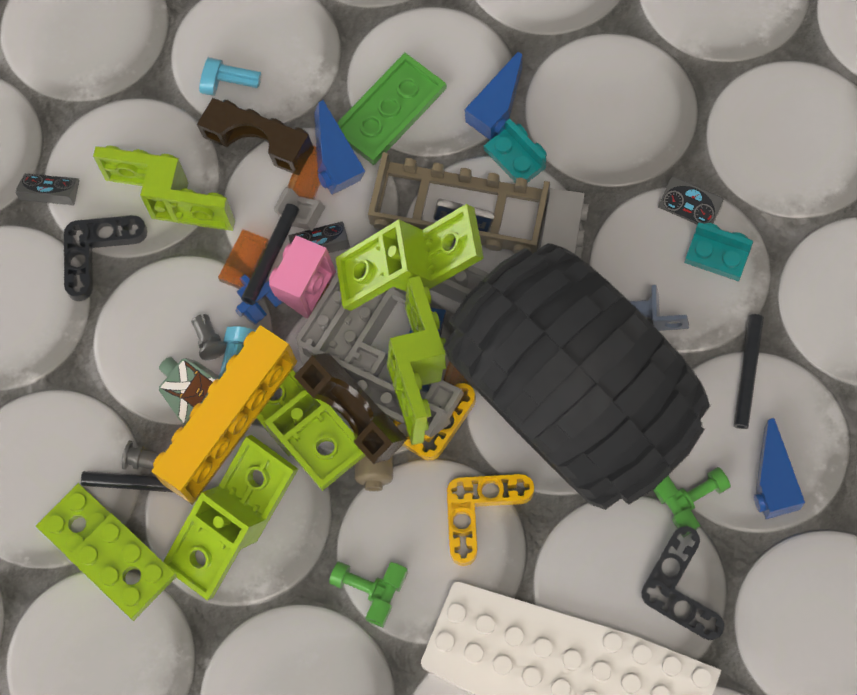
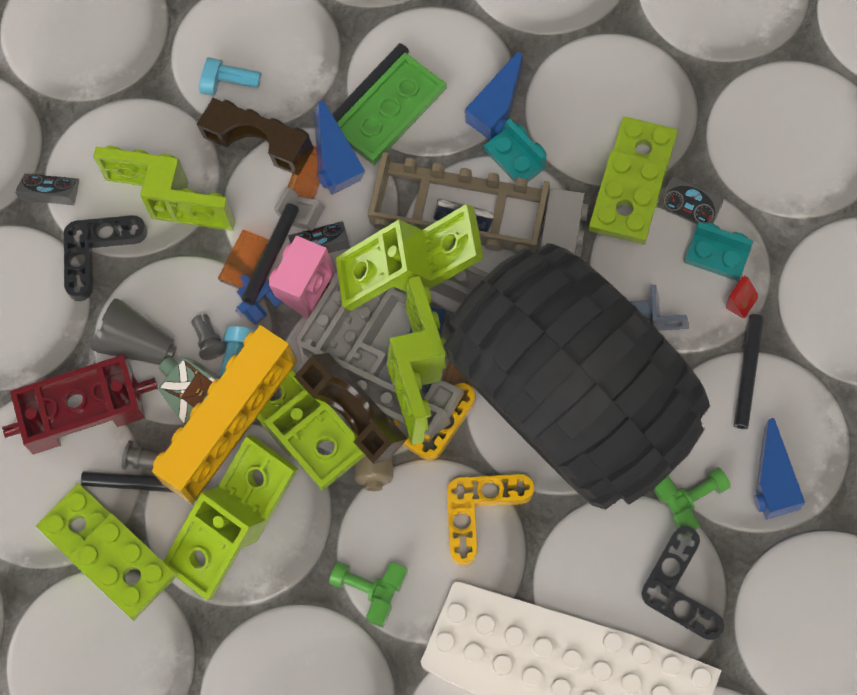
(107, 395): none -> dark red brick
(131, 335): none -> dark grey cone
(371, 79): none -> black piece
(633, 180): none -> lime bracket
(742, 298): none -> red slope

